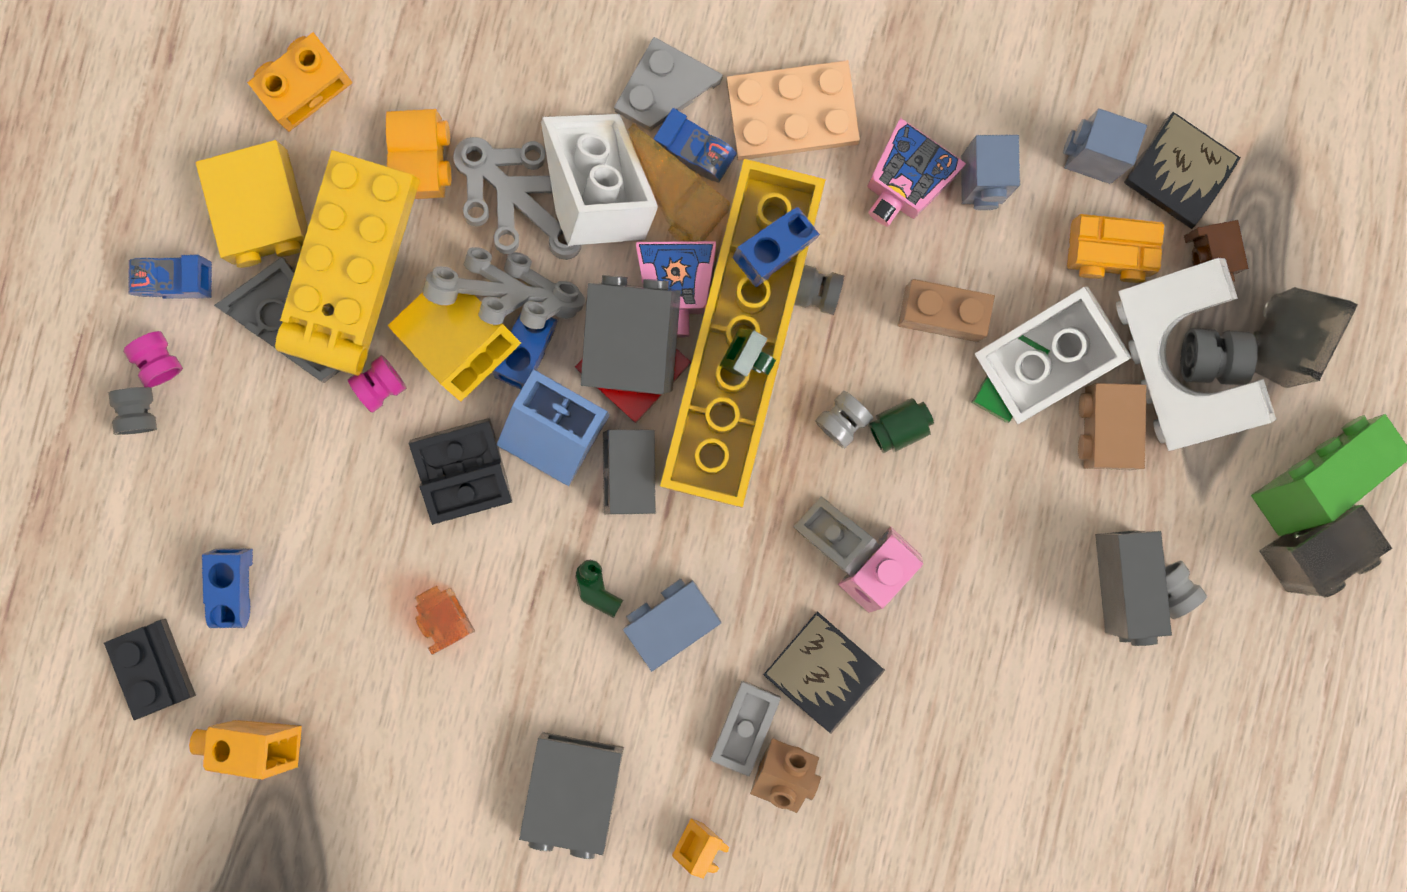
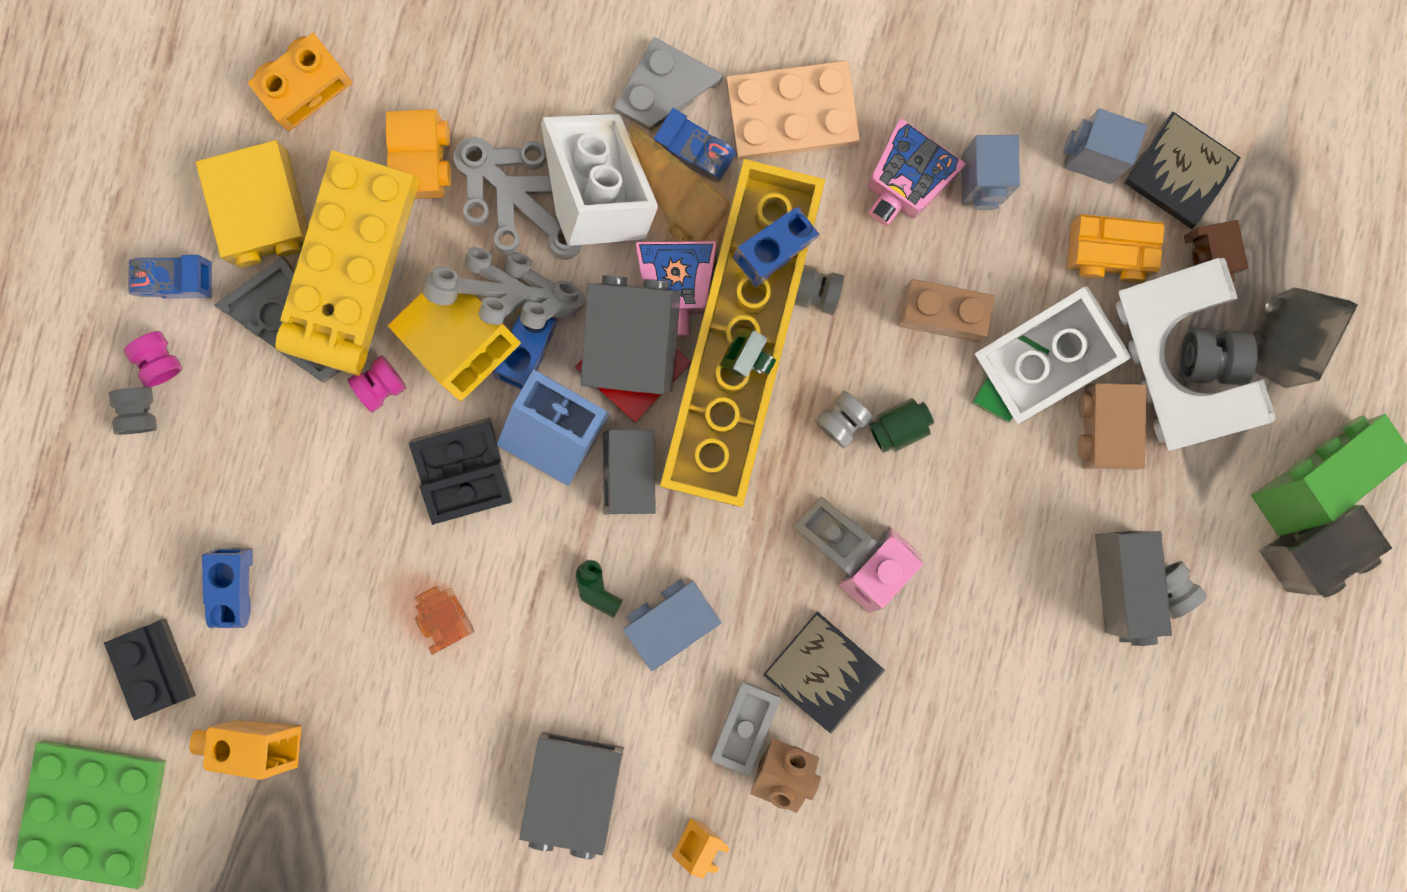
(89, 814): none -> bright green plate

